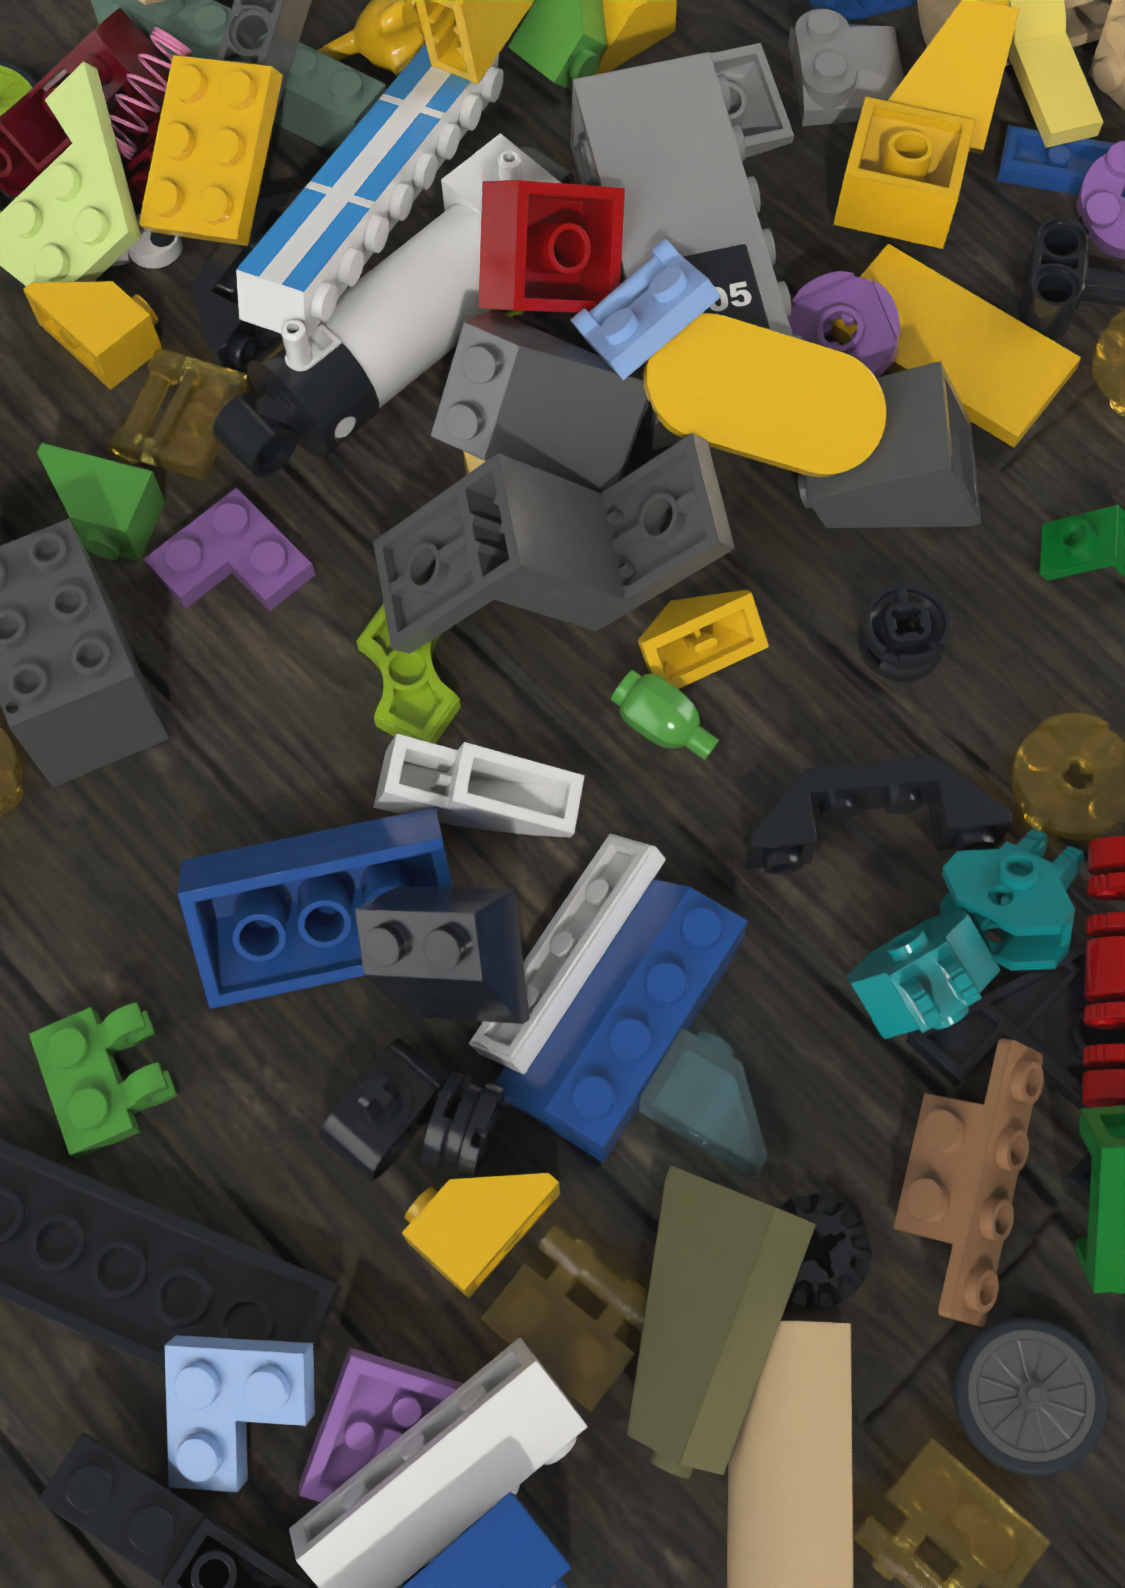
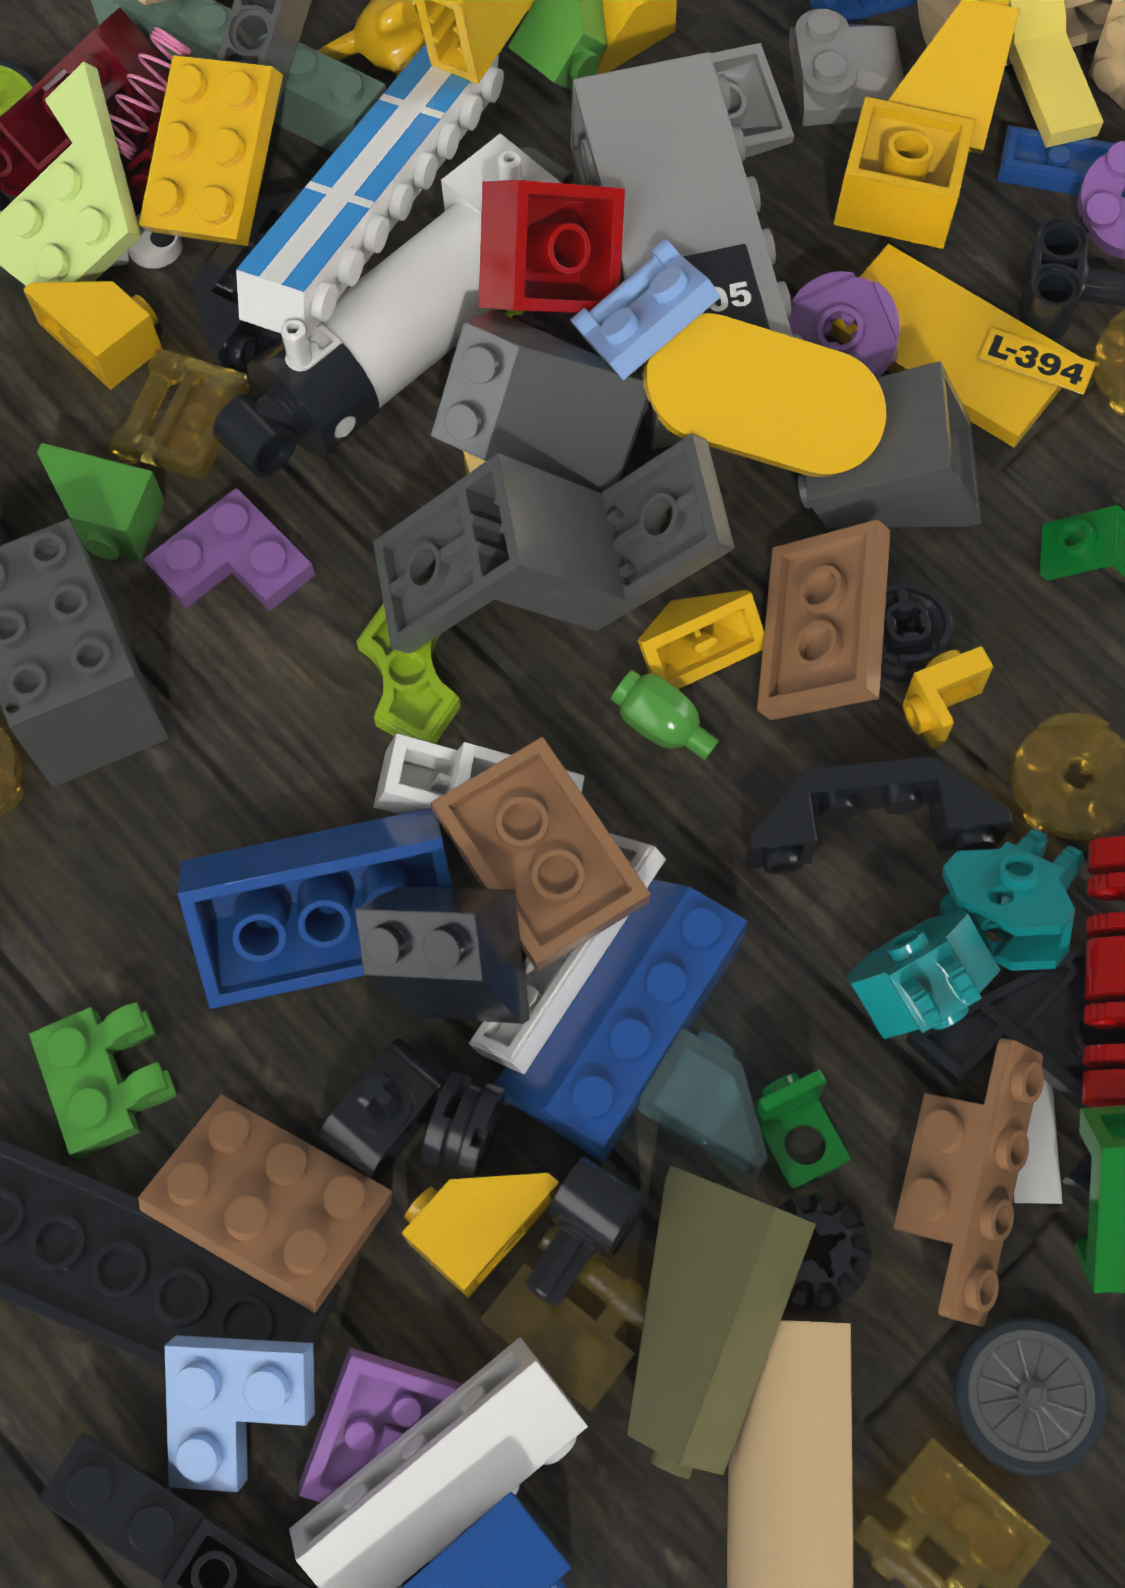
(266, 1202): none -> medium nougat plate
(537, 834): none -> medium nougat plate
(592, 1217): none -> black beam
(794, 1104): none -> green bracket
(825, 621): none -> medium nougat plate
(941, 684): none -> yellow bracket
(1037, 360): none -> yellow sticker
(1040, 1176): none -> white sticker

